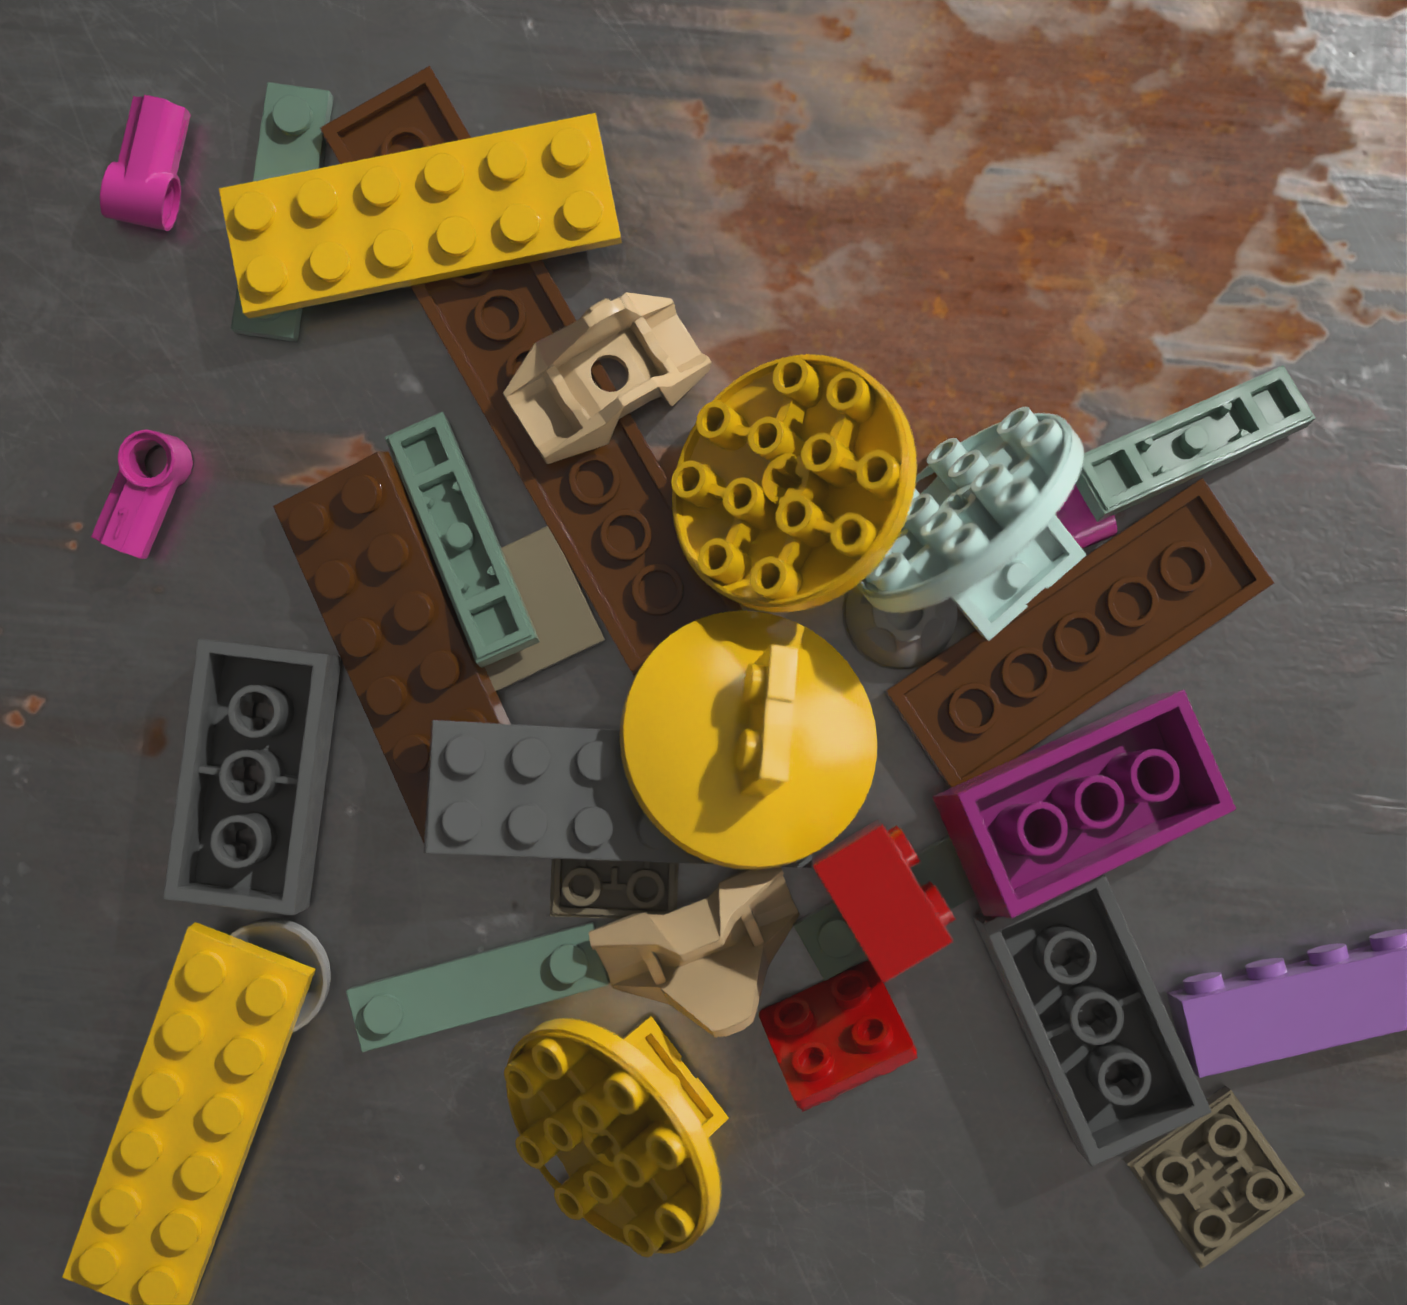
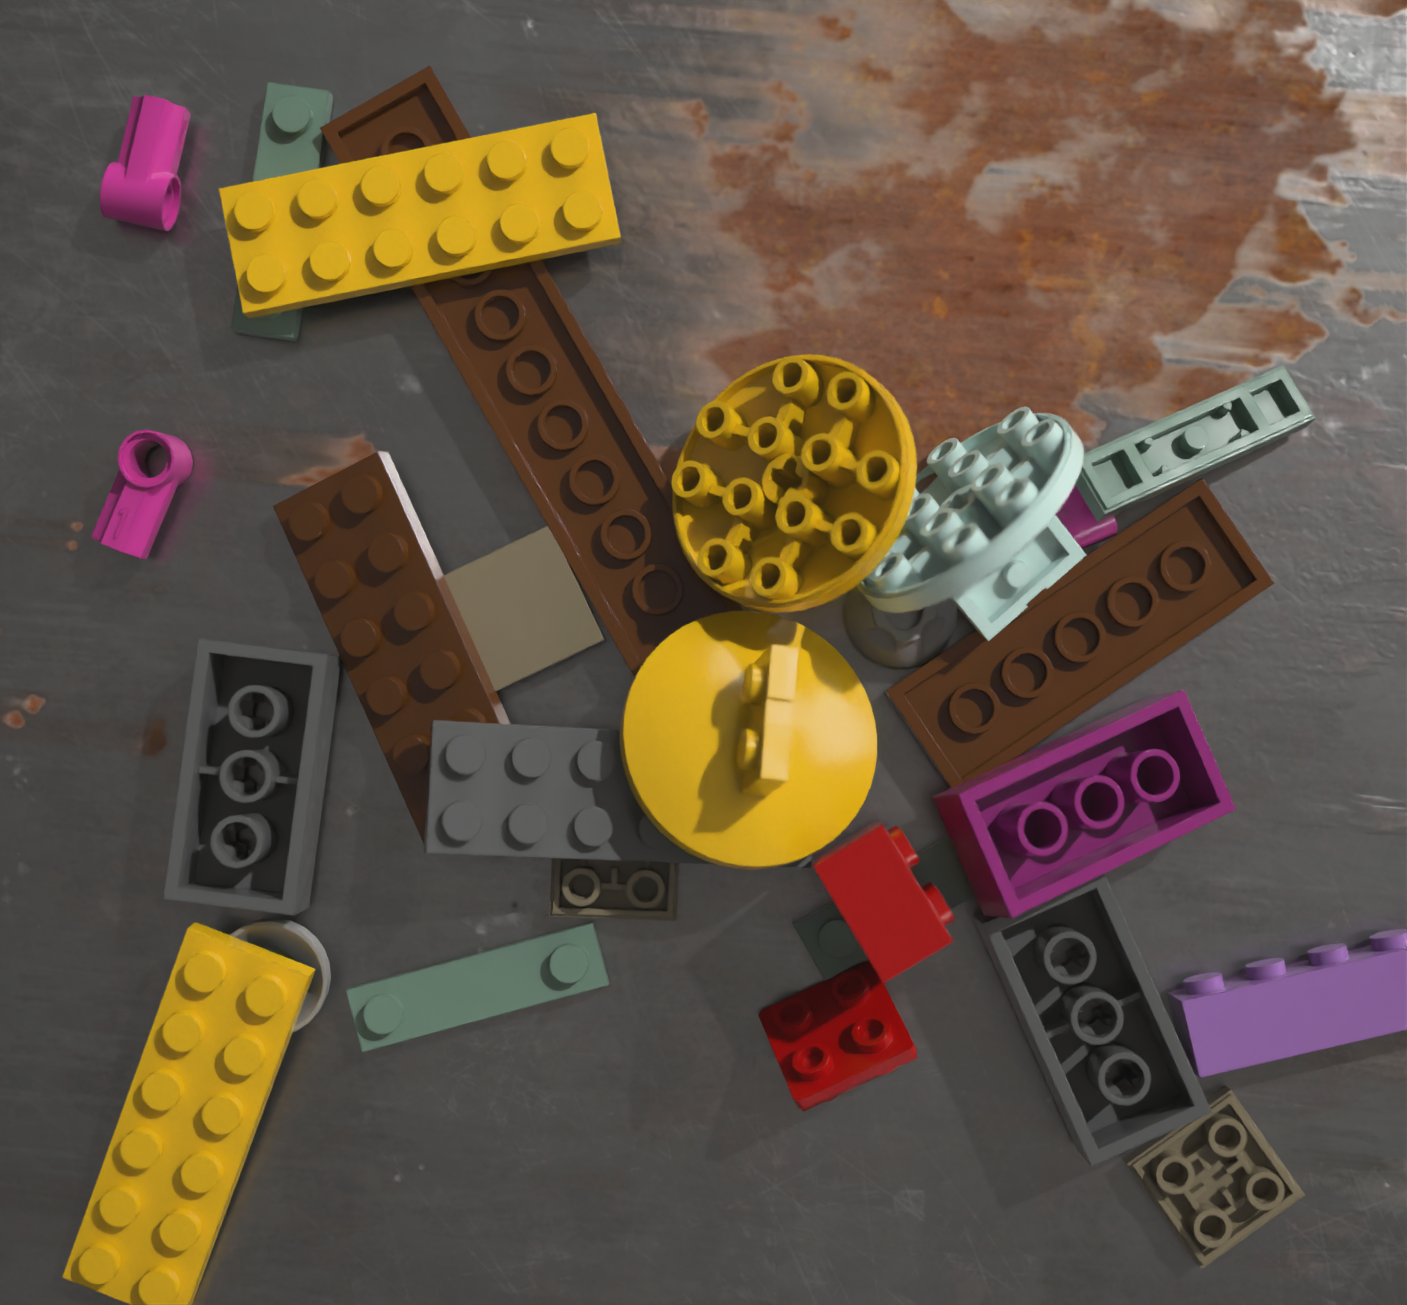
(462, 540): sand green plate -> none
(555, 386): tan piece -> none
(623, 1126): yellow bracket -> none
(706, 955): tan piece -> none

